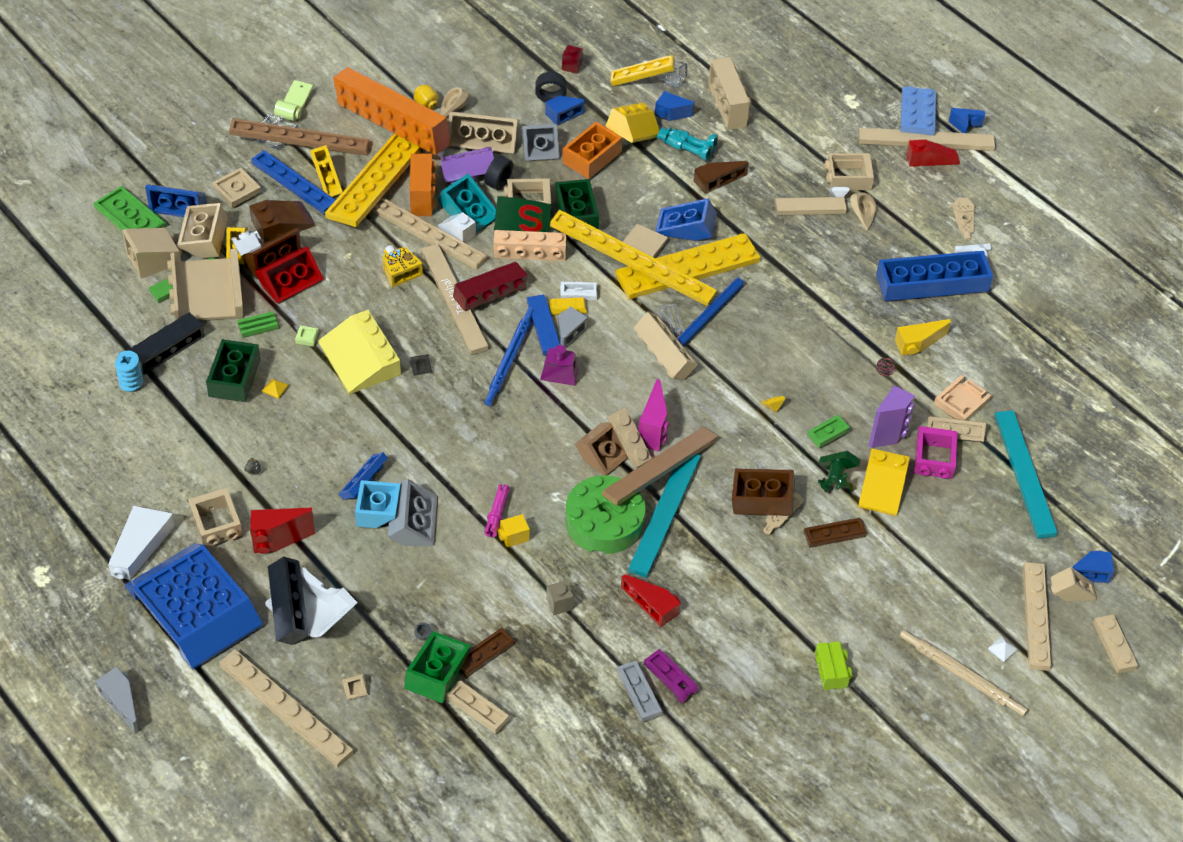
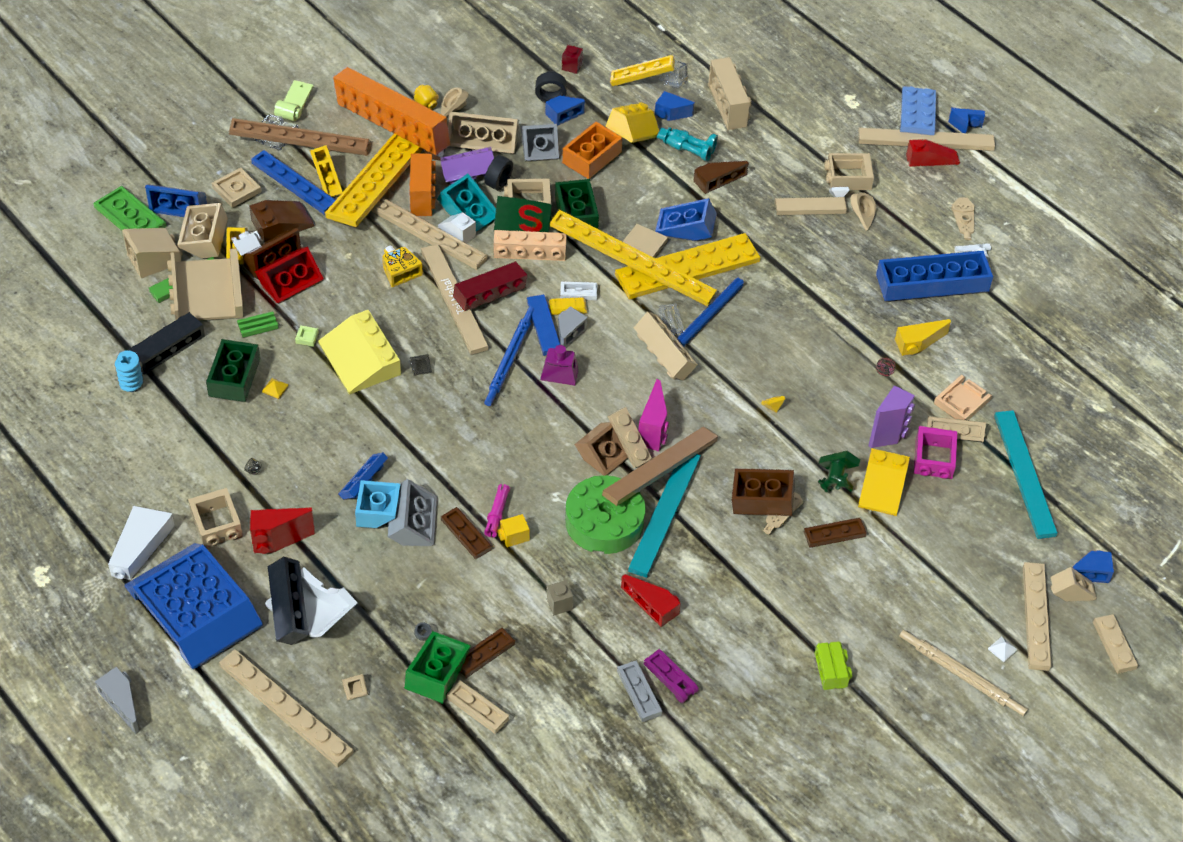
(466, 533): none -> reddish brown tile
(828, 431): bright green plate -> none

